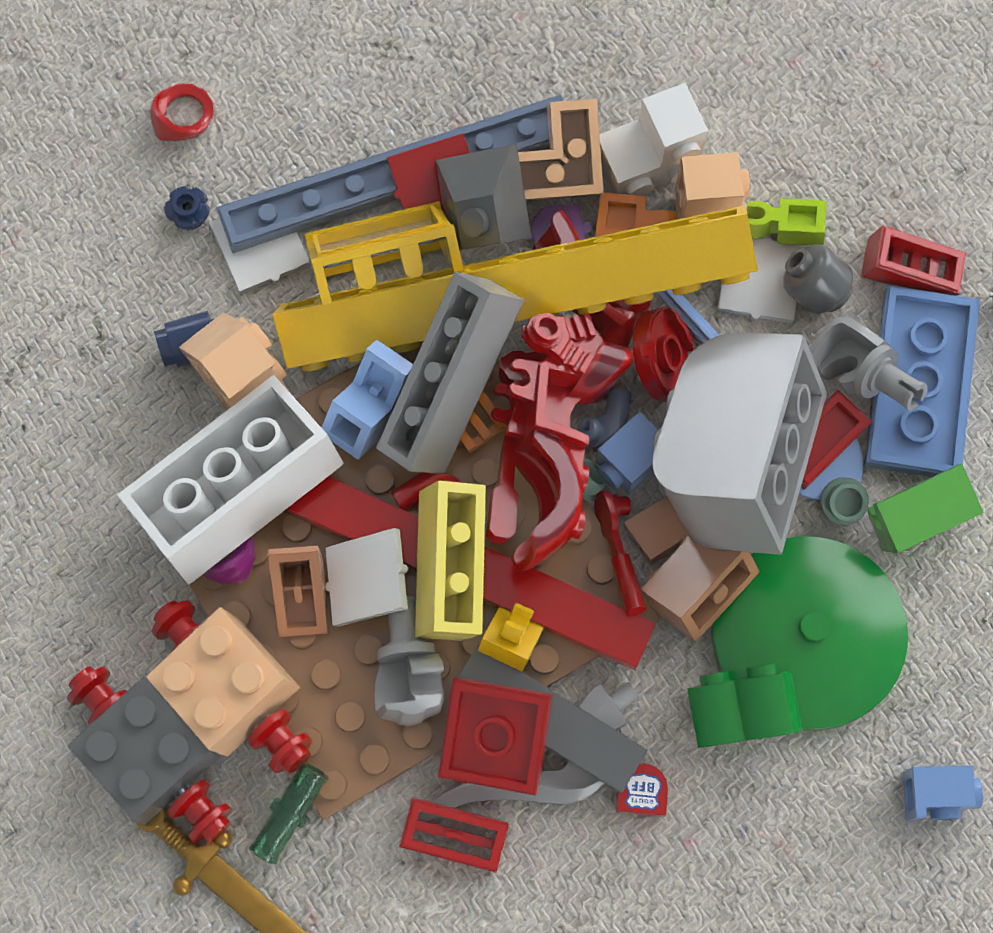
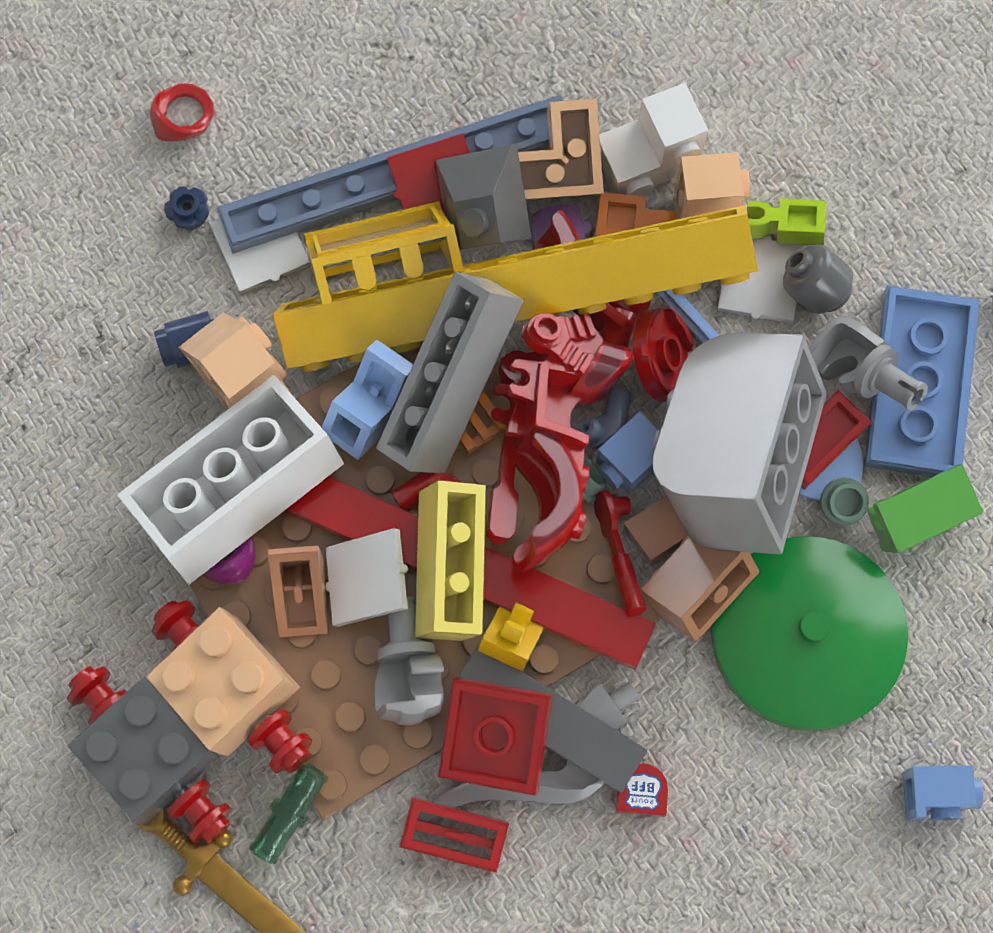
(744, 707): green brick -> none
(890, 271): red slope -> none

